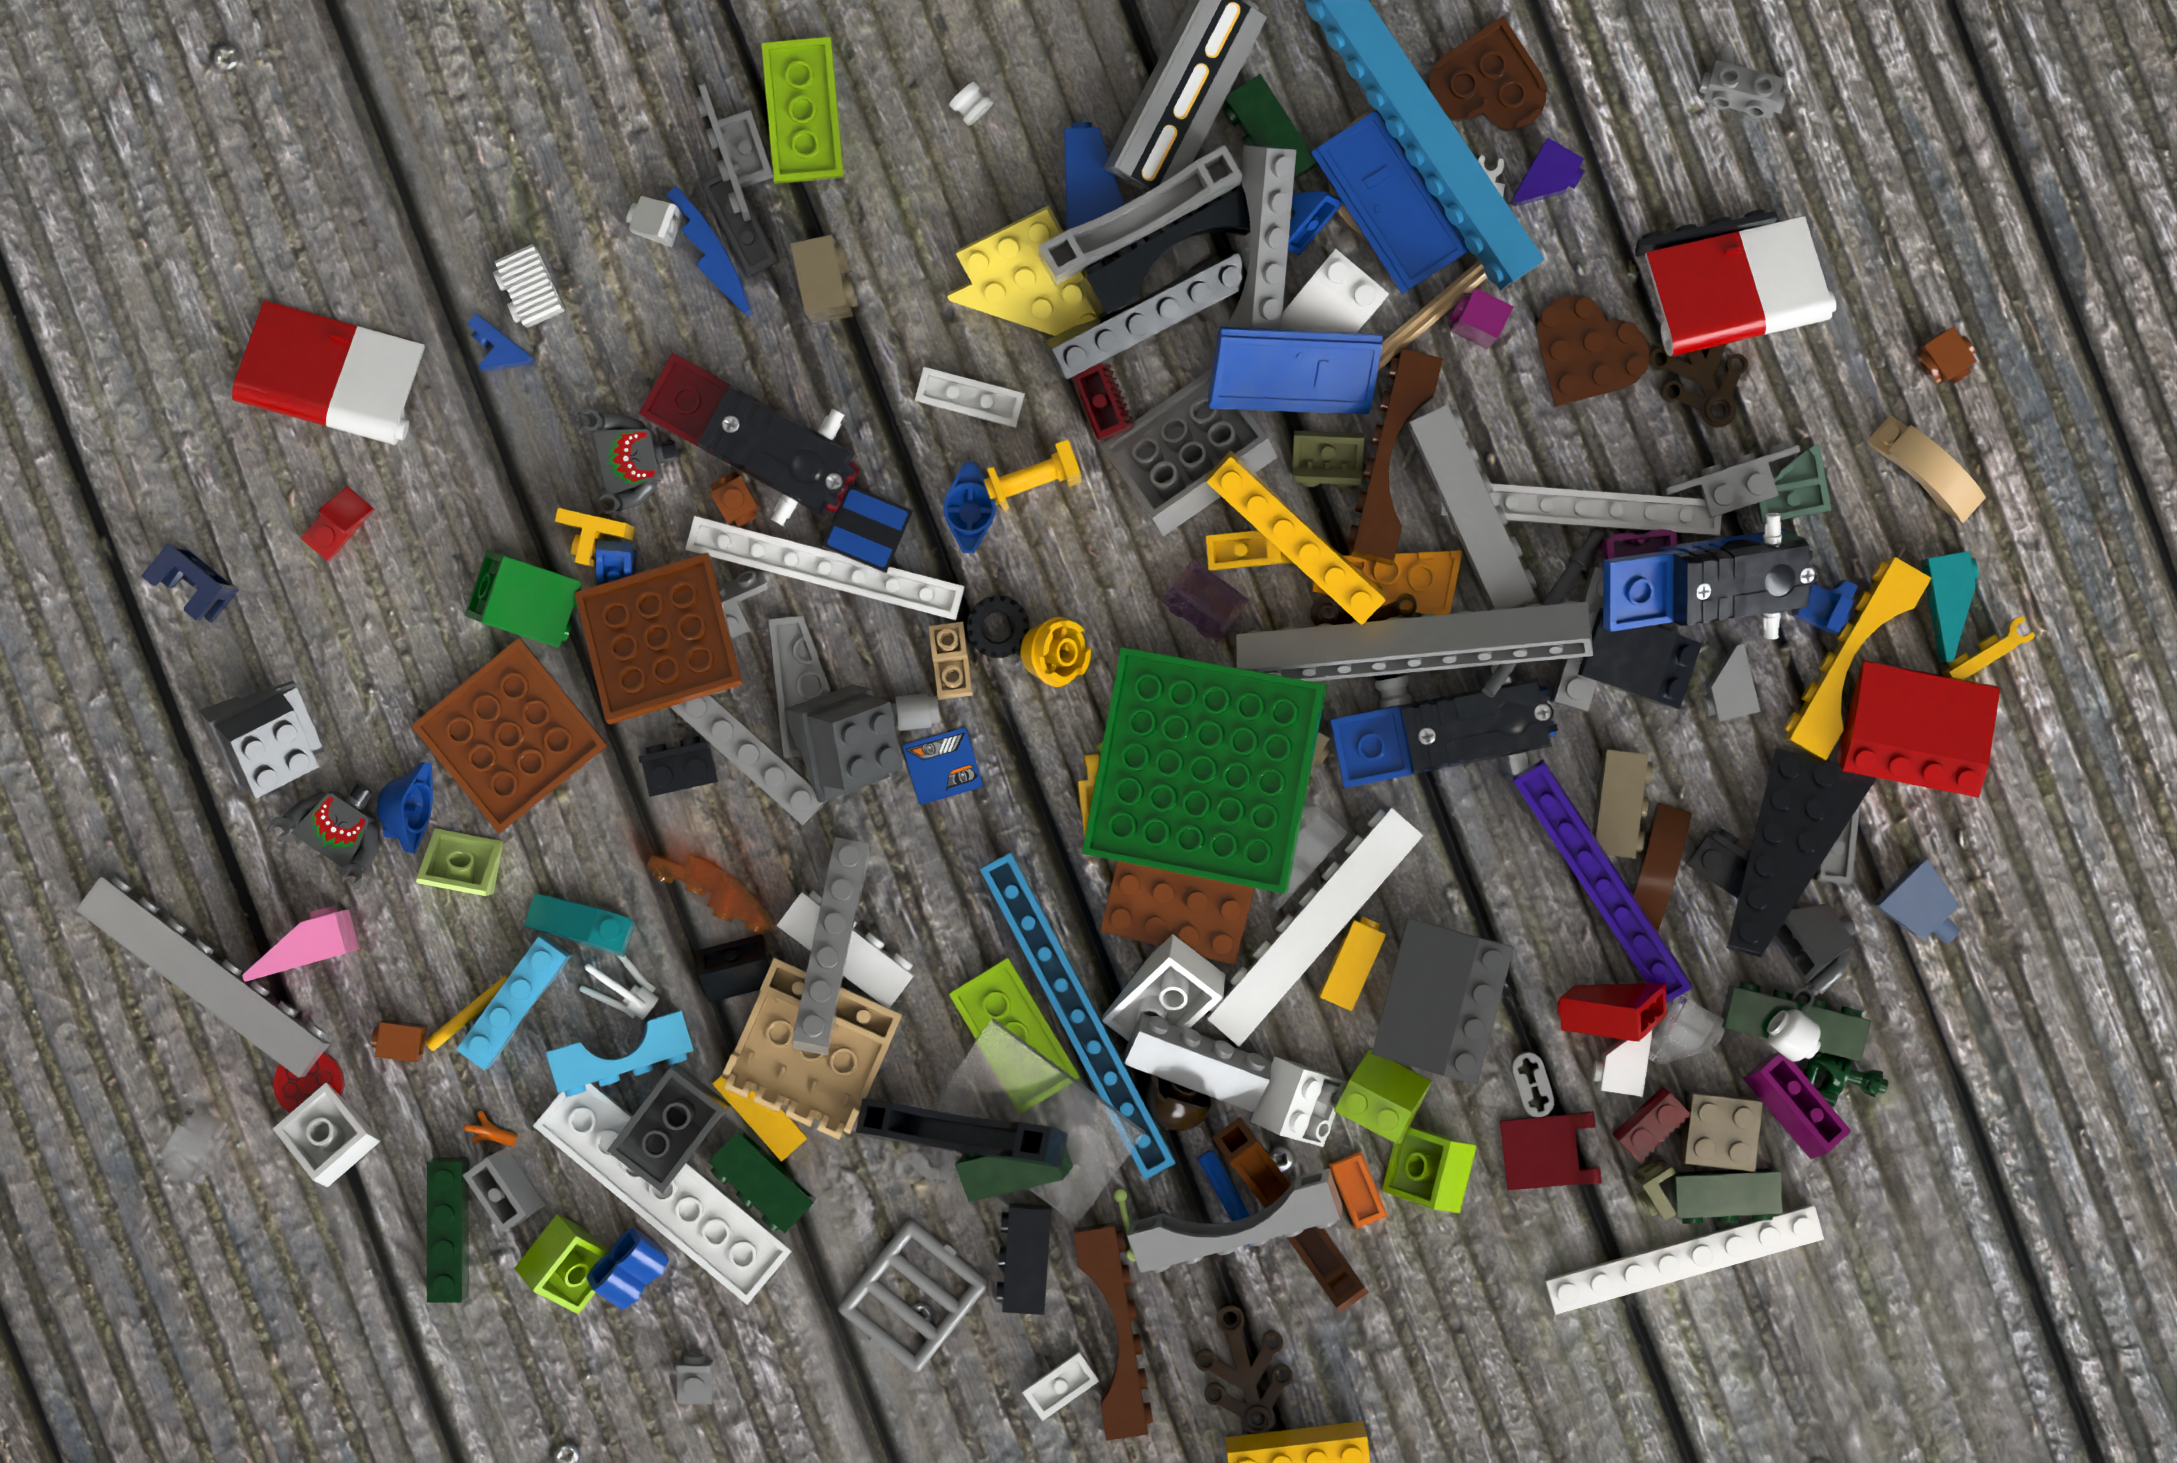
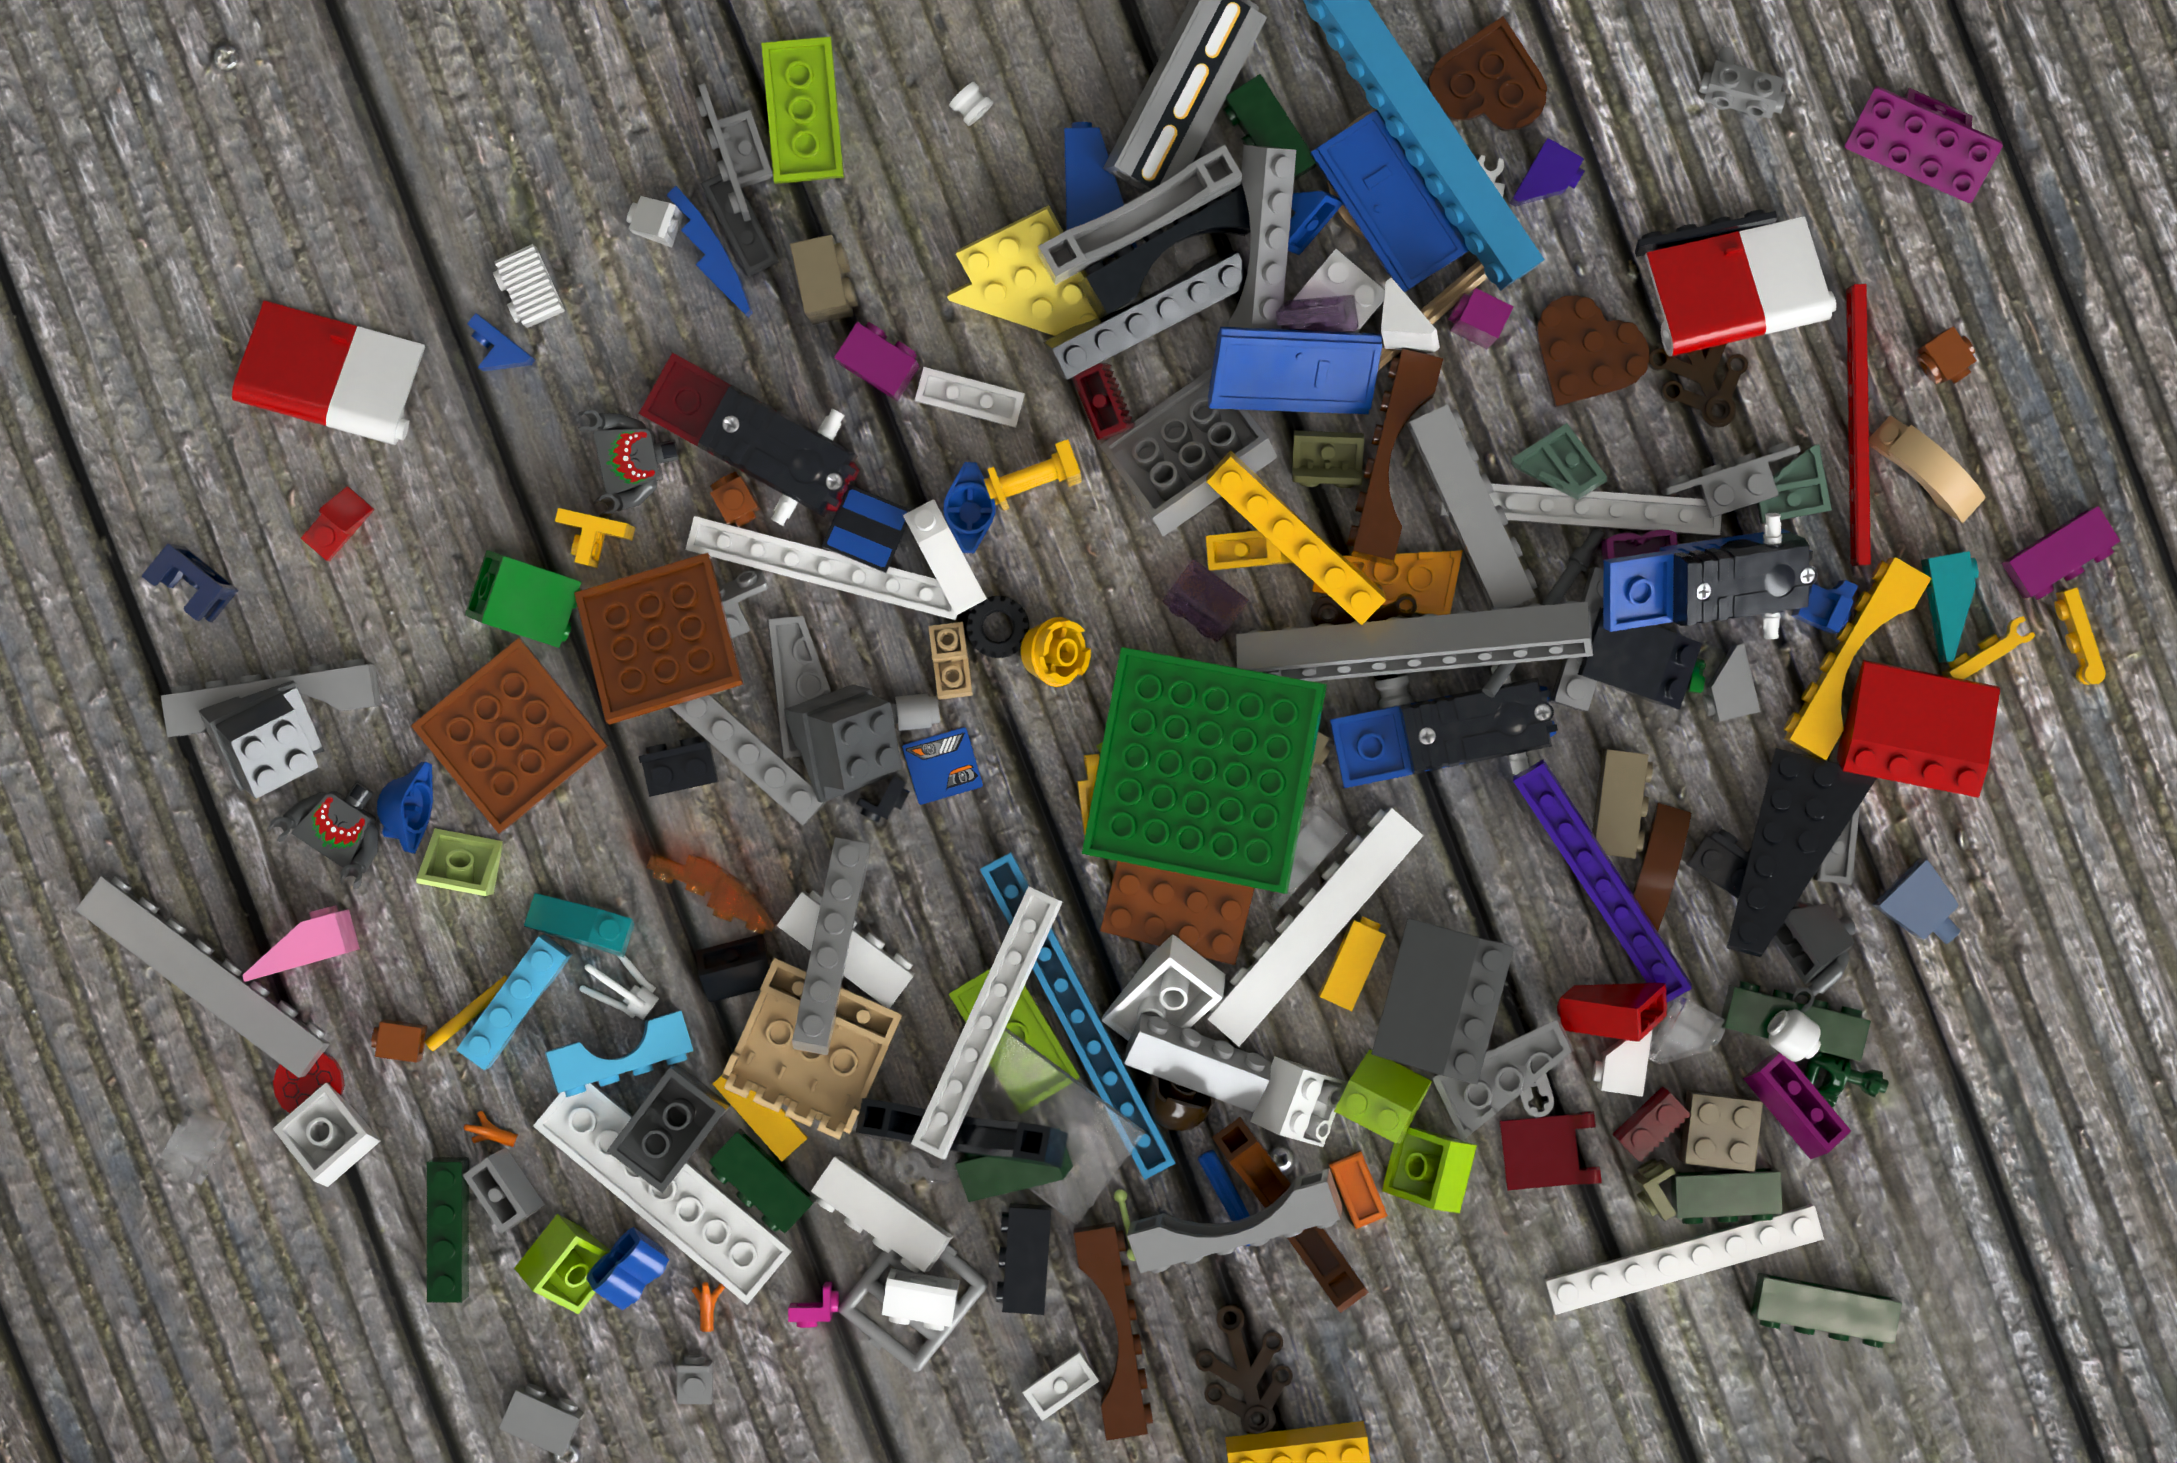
(342, 688): none -> light grey arch
(541, 1419): none -> light grey brick
(614, 560): blue slope -> none
(707, 1304): none -> orange bar
(809, 1314): none -> dark pink bracket
(877, 360): none -> magenta brick
(881, 1214): none -> white brick
(893, 798): none -> black bracket
(920, 1299): none -> white slope
(944, 557): none -> white slope
(986, 1023): none -> white plate
(1319, 314): none -> clear purple bracket
(1404, 324): none -> white slope
(1503, 1077): none -> light grey wing
(1561, 463): none -> sand green wing
(1697, 680): none -> green tile
(1826, 1309): none -> brick
(1858, 425): none -> red tile
(1924, 141): none -> magenta bracket
(2061, 553): none -> magenta brick
(2080, 637): none -> yellow plate

